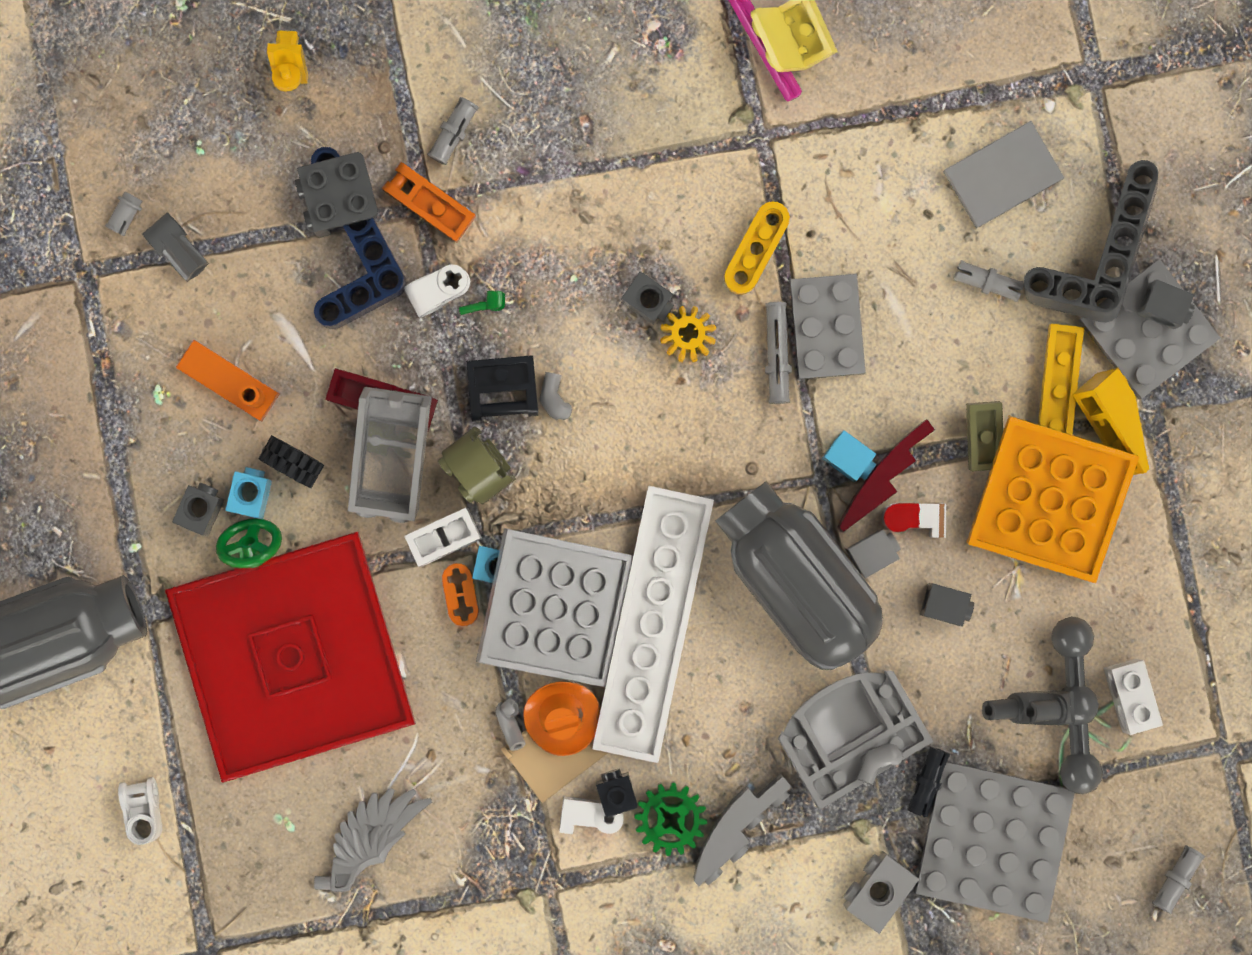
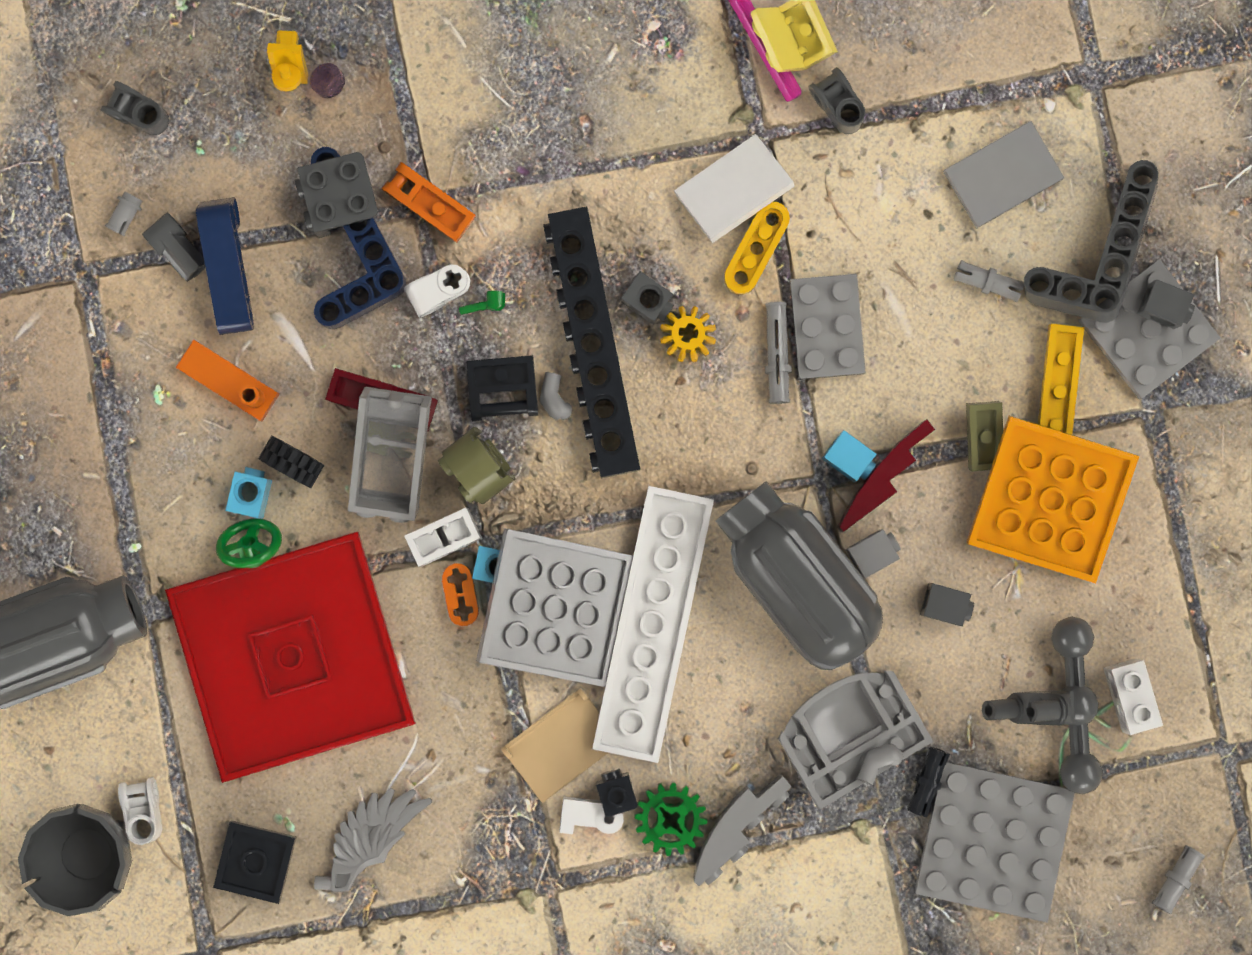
(77, 859): none -> dark grey plate
(131, 107): none -> dark grey piece
(185, 517): dark grey brick -> none
(224, 265): none -> dark blue beam
(254, 862): none -> black plate
(327, 80): none -> tile
(453, 131): light grey pin -> none
(506, 715): light grey arm -> none
(562, 717): orange hat -> none
(577, 225): none -> black brick
(734, 188): none -> white tile
(836, 95): none -> dark grey piece
(878, 911): light grey brick -> none
(902, 516): leg -> none
(1114, 414): yellow slope -> none

